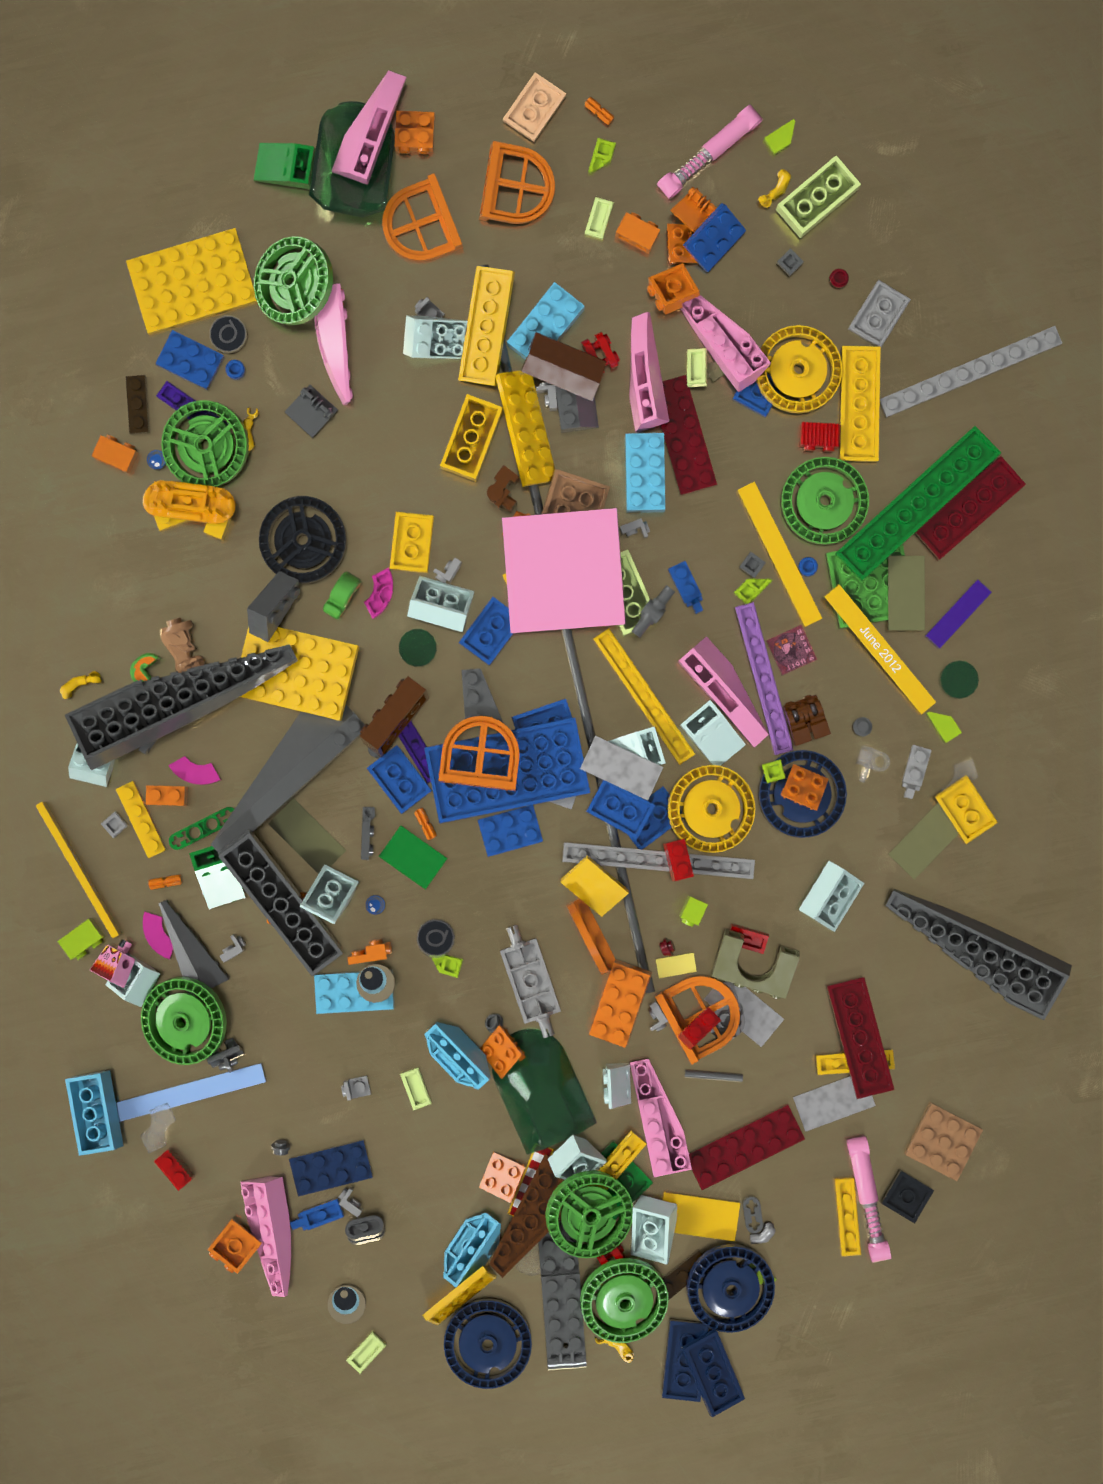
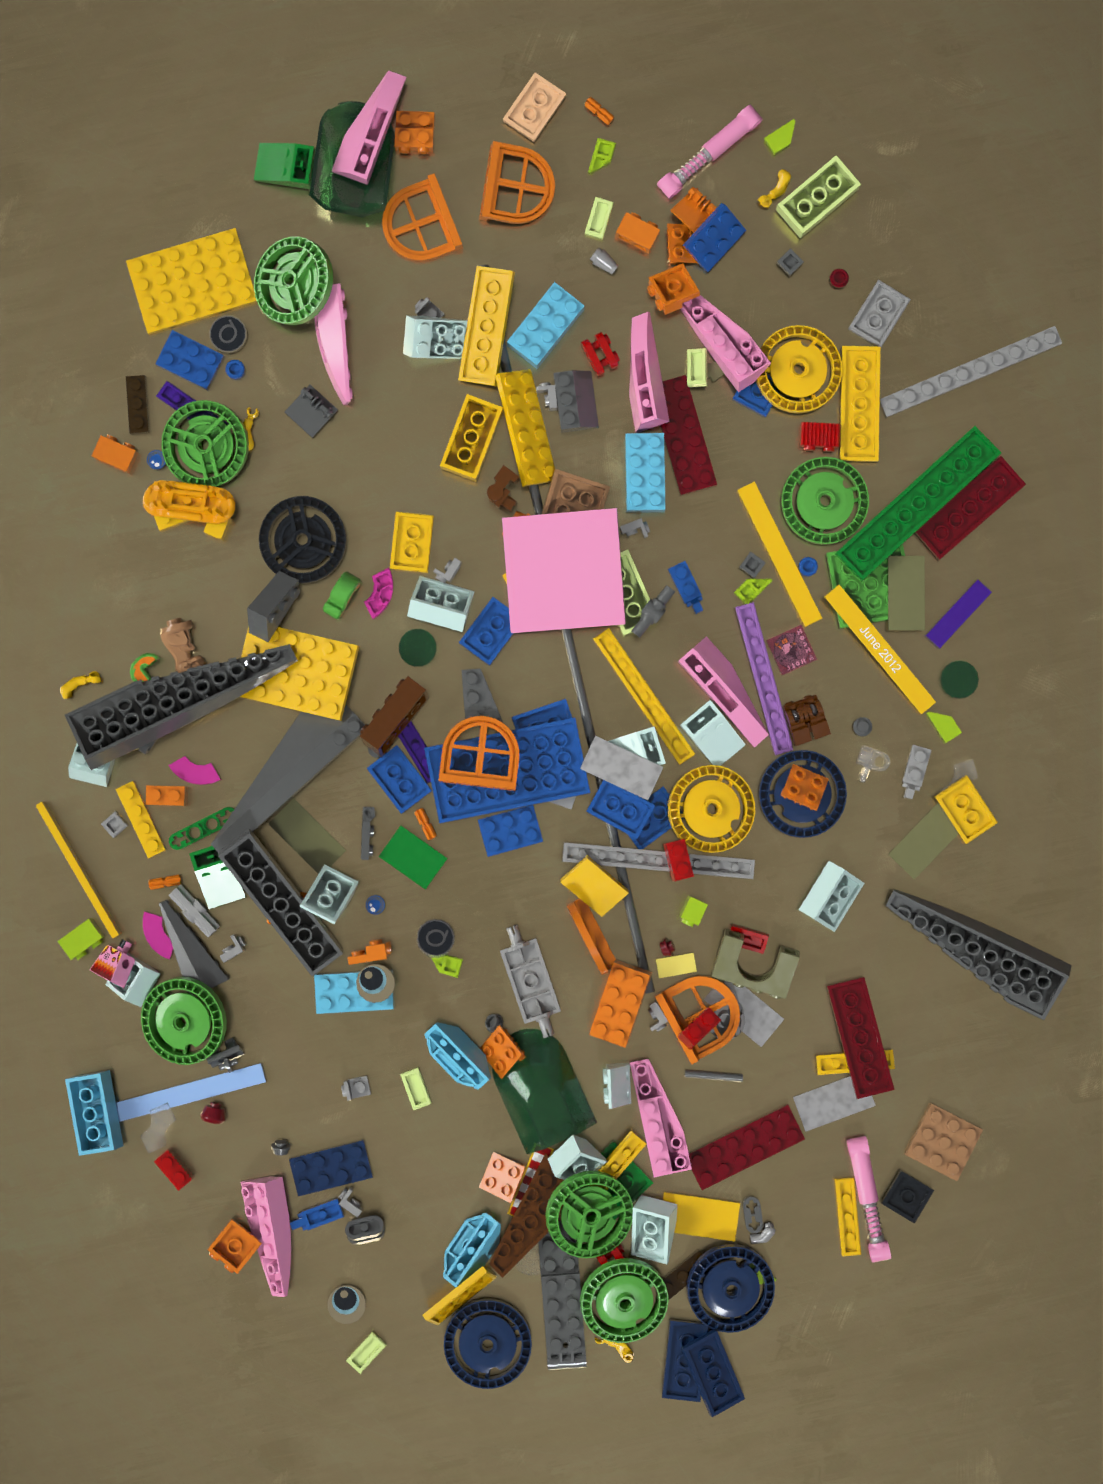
(194, 910): none -> light grey piece
(213, 1113): none -> dark red cone
(563, 366): reddish brown slope -> none
(603, 260): none -> light grey cone
(773, 771): lime tile -> none

